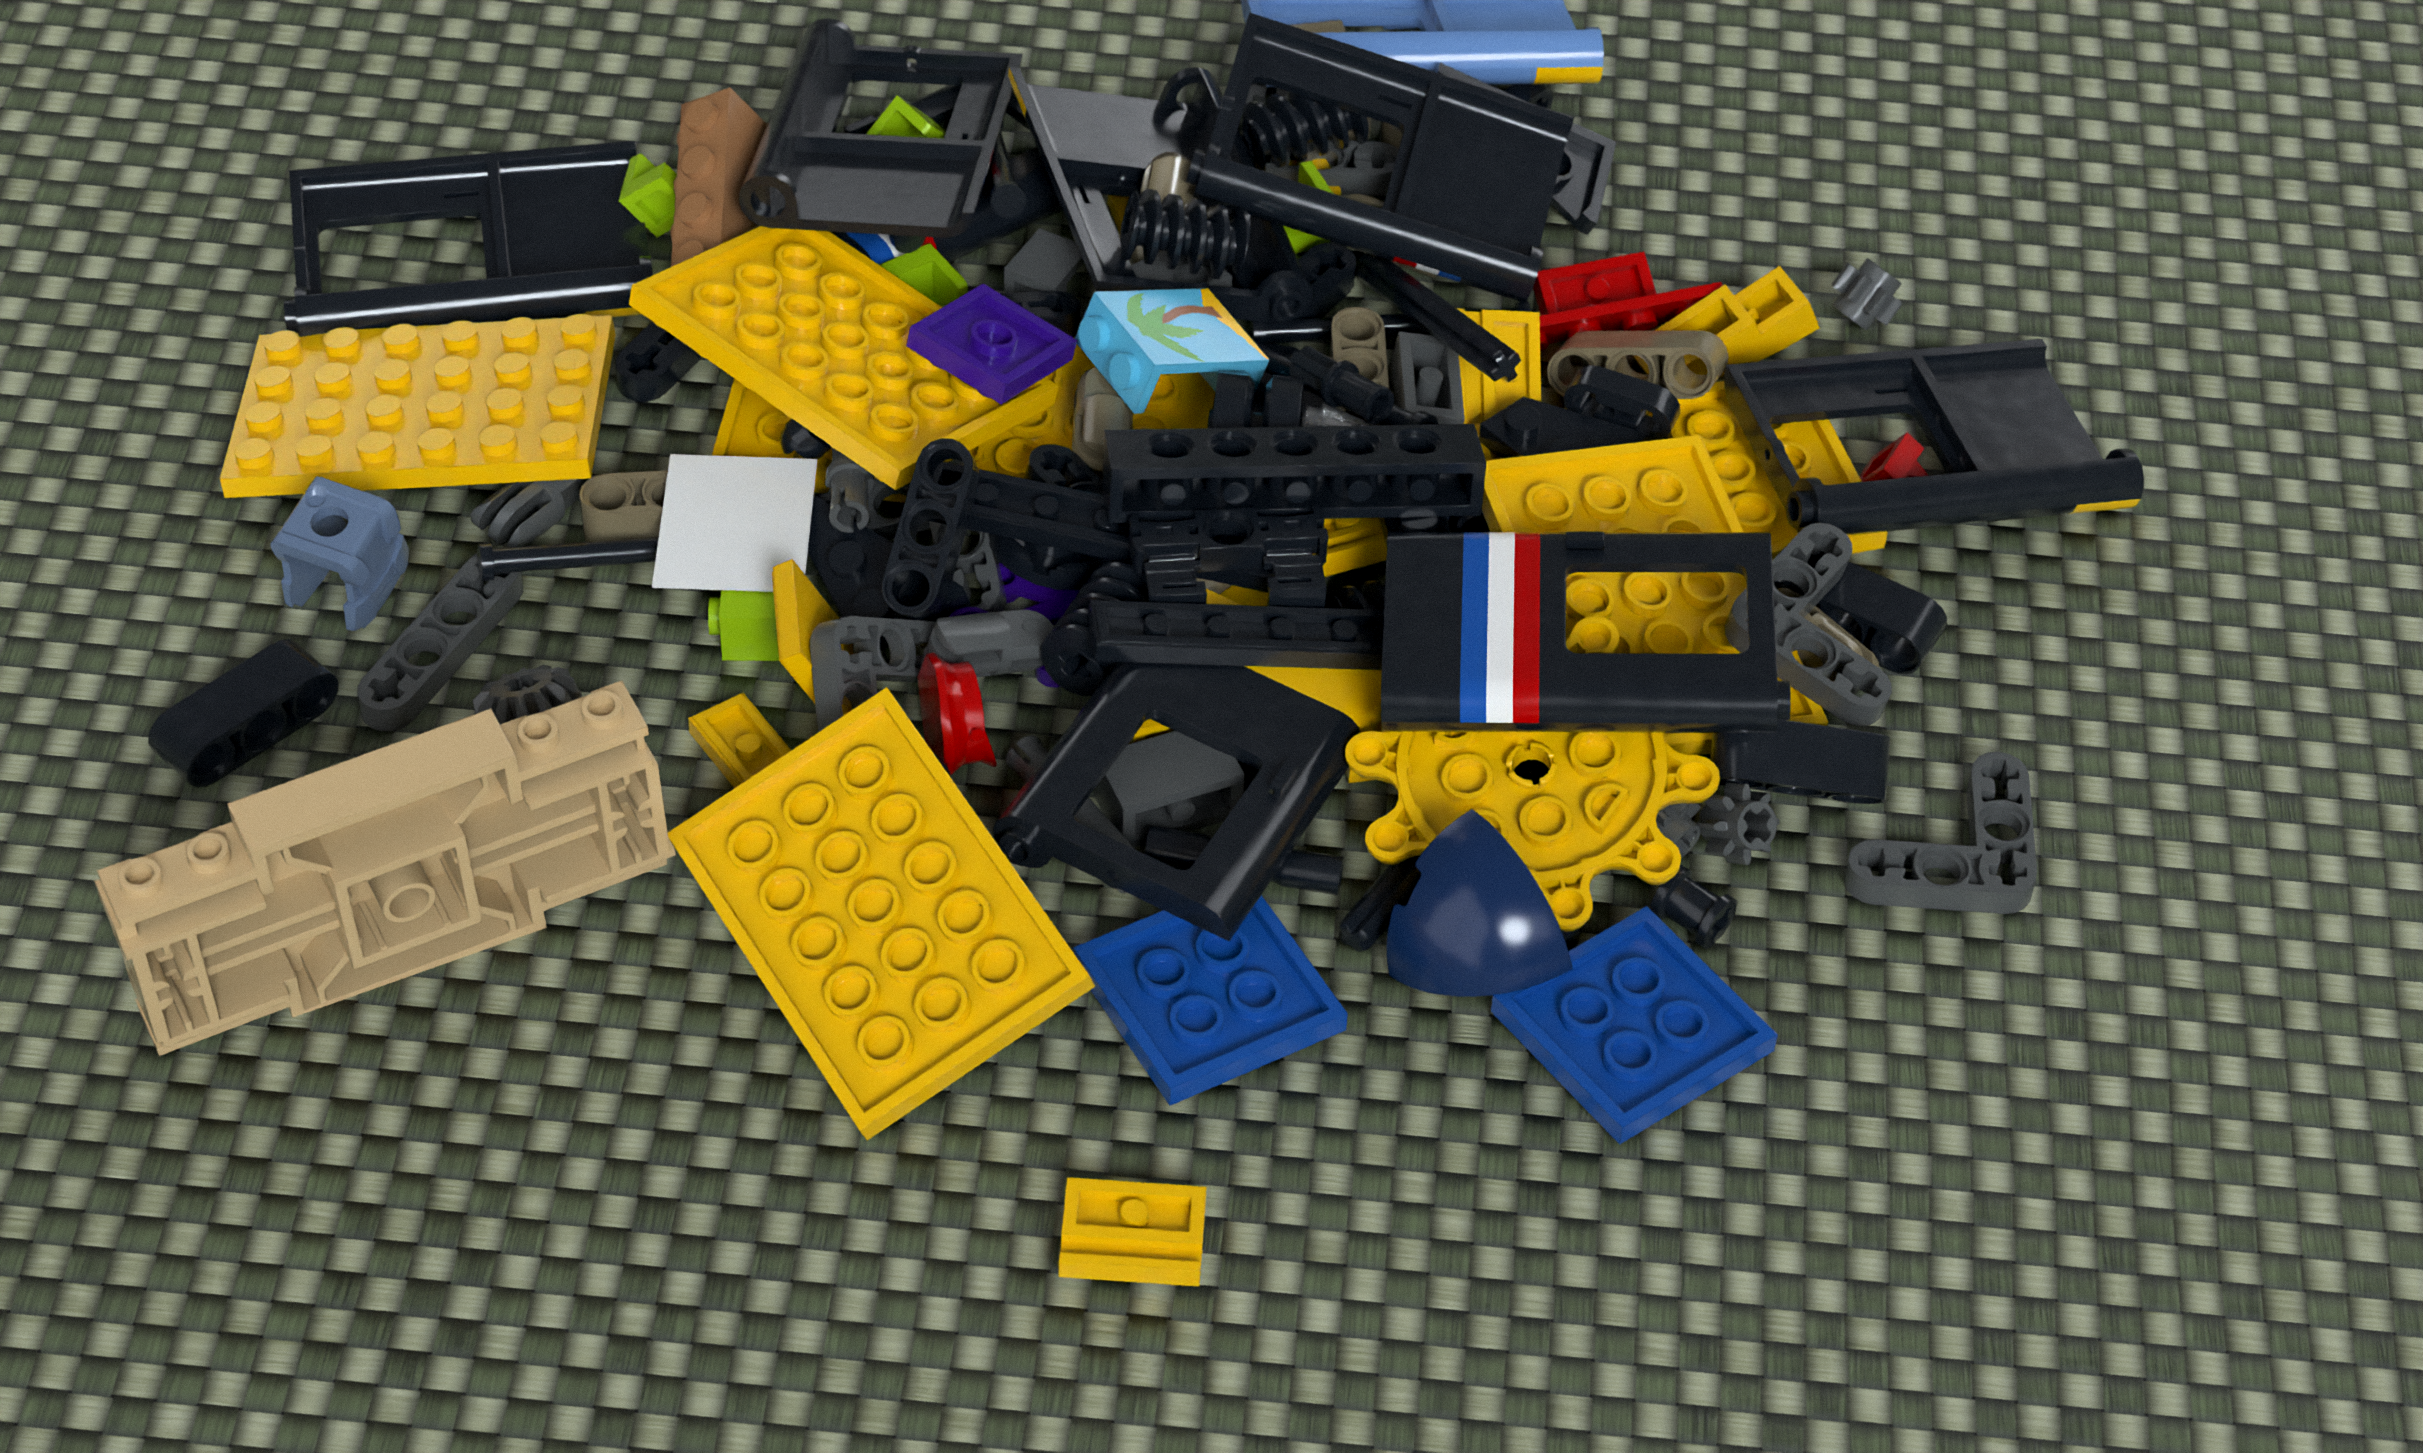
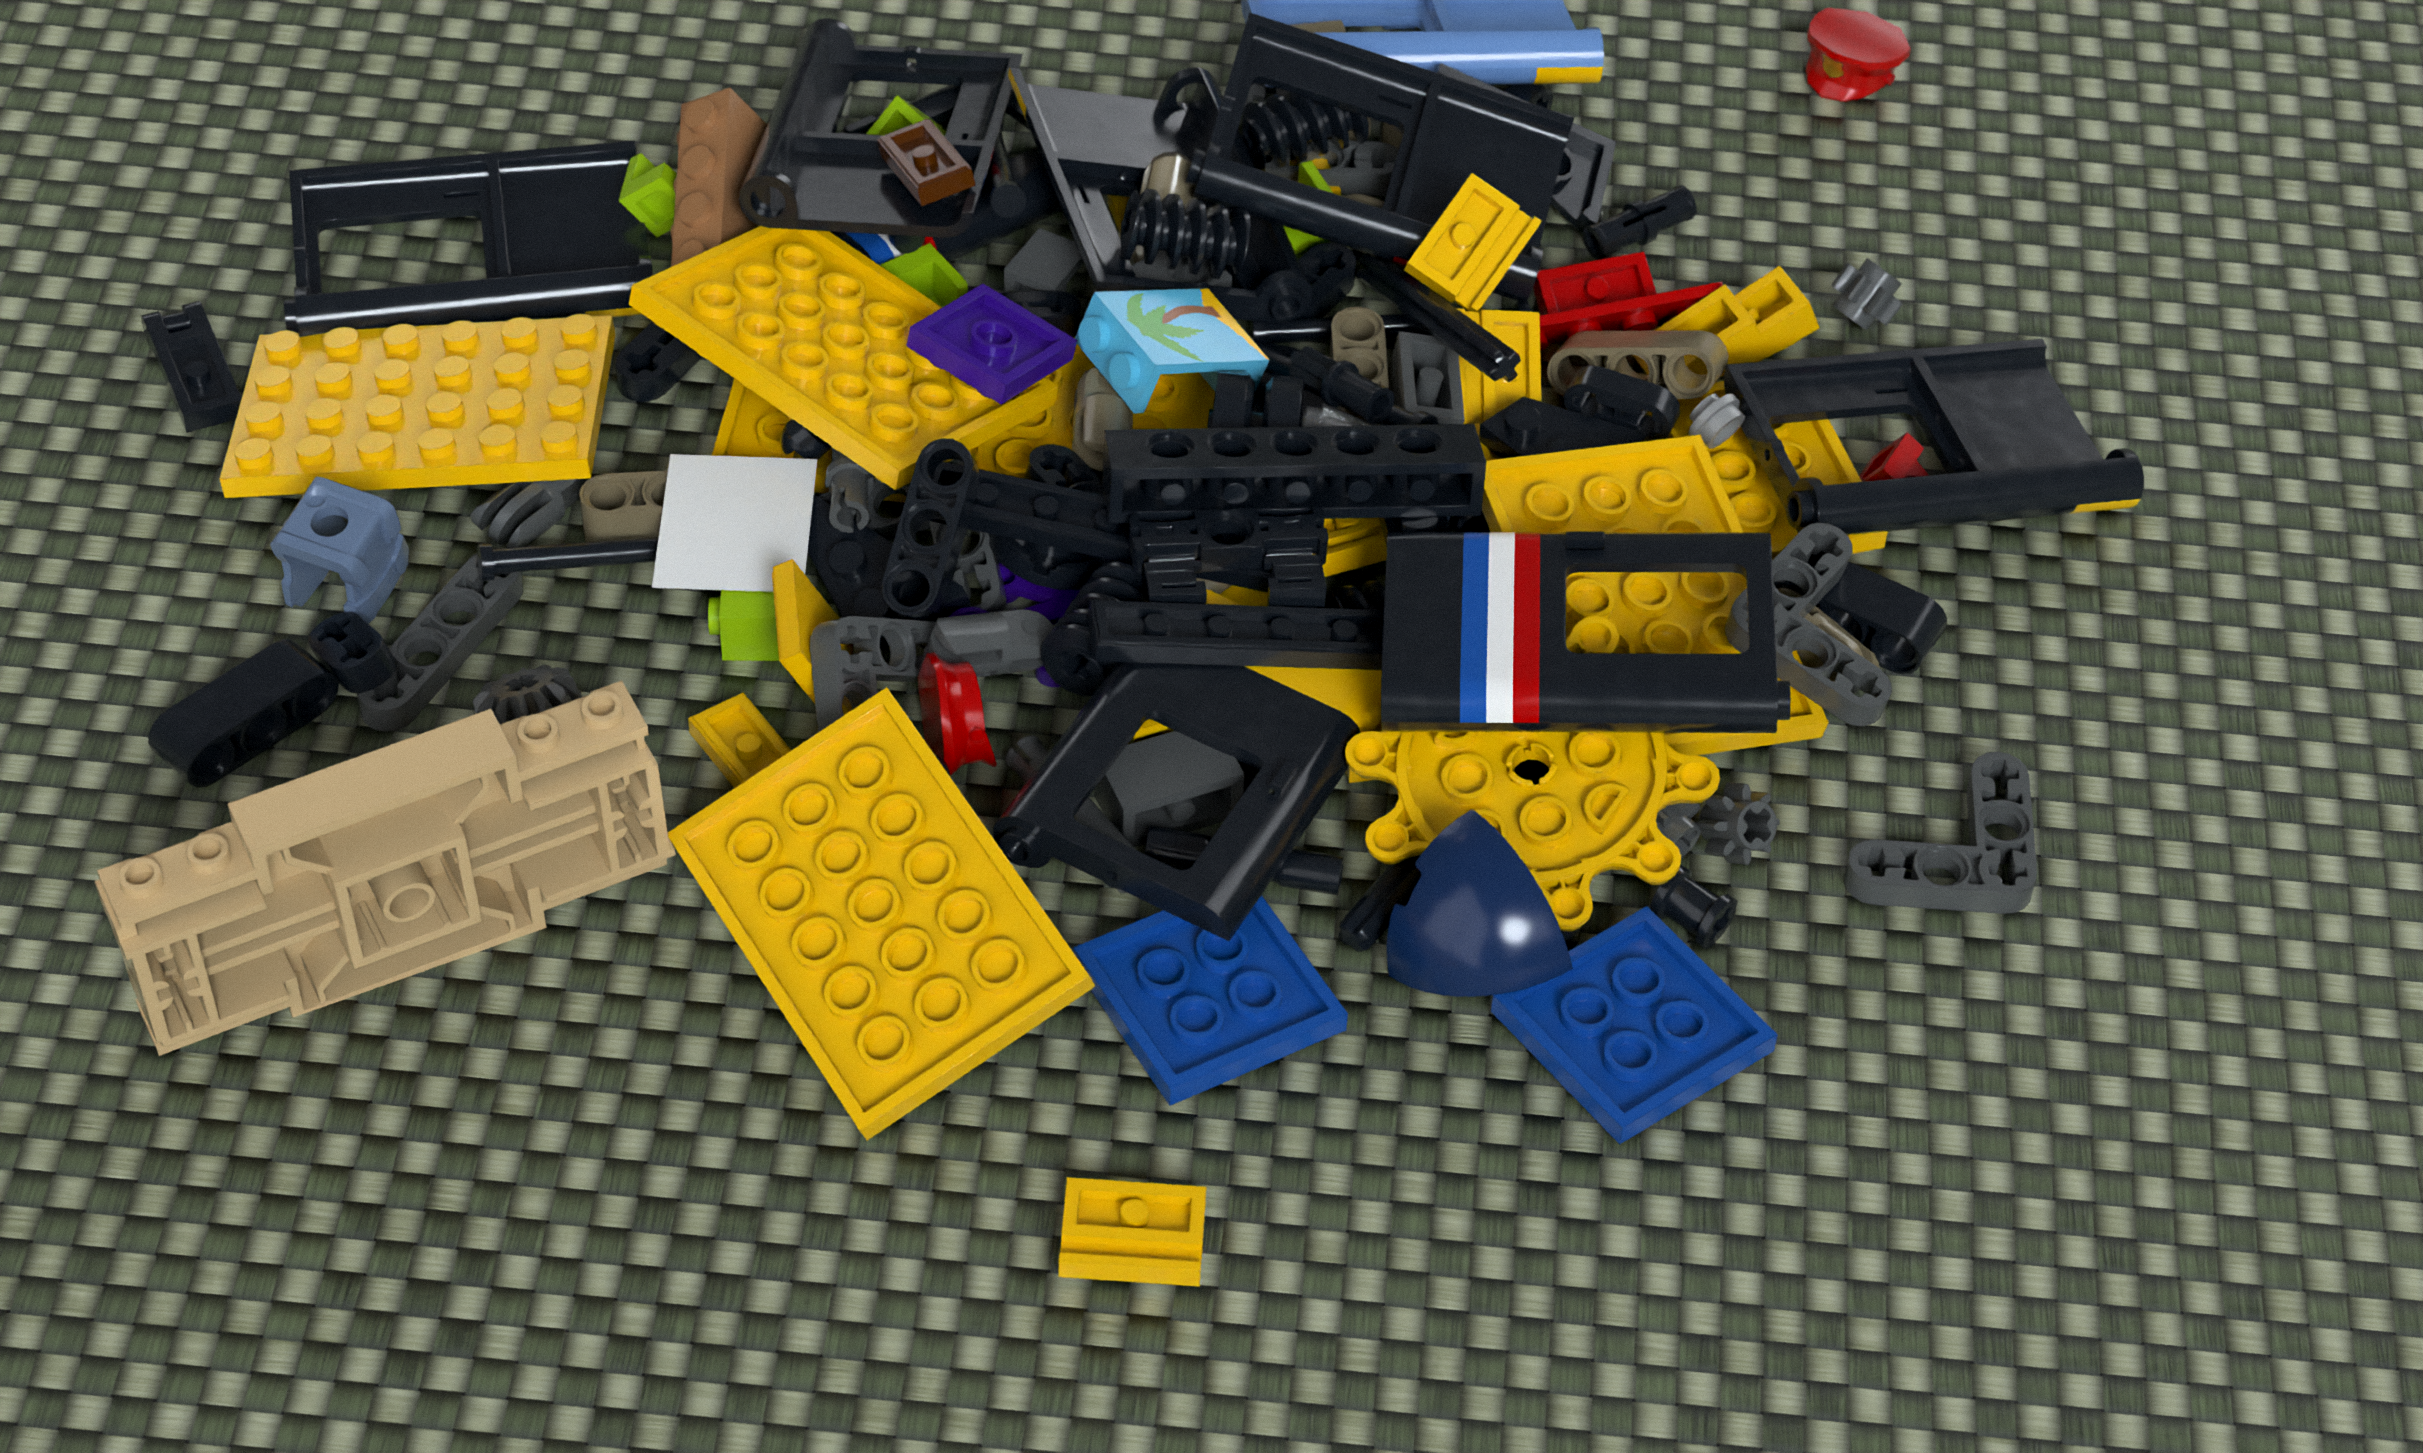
(193, 366): none -> black plate
(352, 652): none -> black beam
(925, 162): none -> reddish brown plate
(1472, 245): none -> yellow plate
(1639, 222): none -> black pin
(1716, 419): none -> light grey plate
(1806, 762): black beam -> none
(1852, 53): none -> red hat

